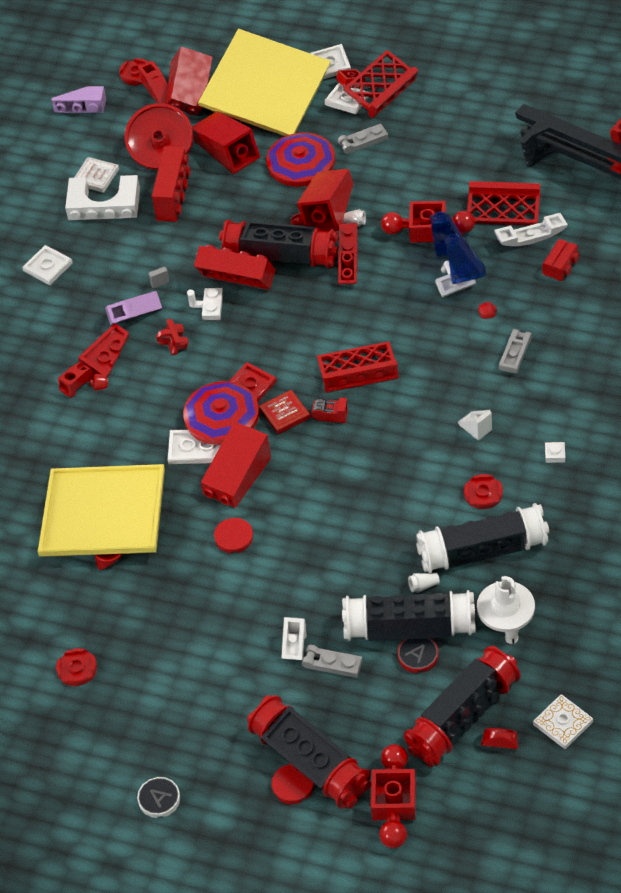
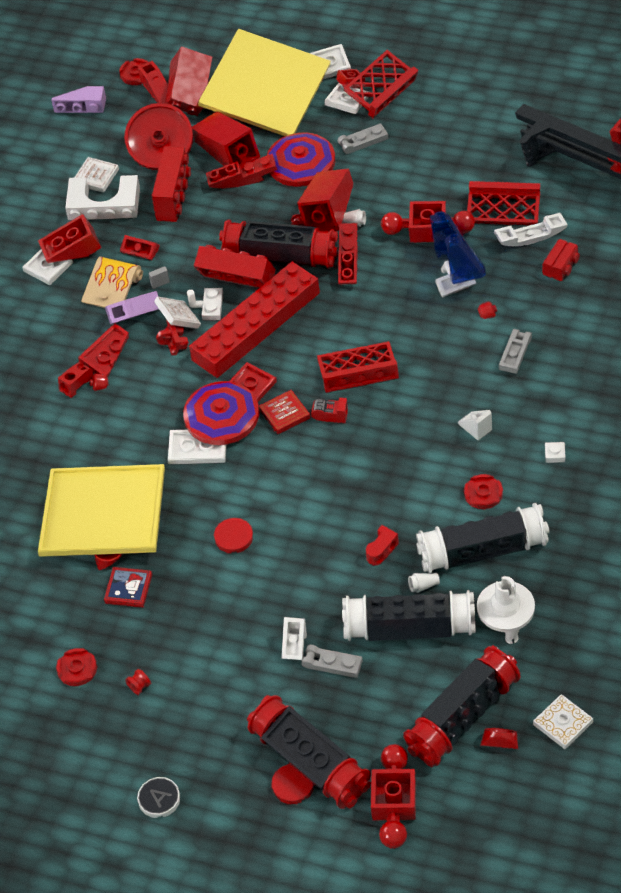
(70, 241): none -> red slope
(110, 280): none -> tan door
(128, 587): none -> tile
(138, 681): none -> red wheel
(139, 247): none -> red slope
(177, 312): none -> white tile
(236, 464): red slope -> none
(240, 175): none -> red slope
(254, 319): none -> red brick
(382, 547): none -> red leg
(418, 654): black tile -> none

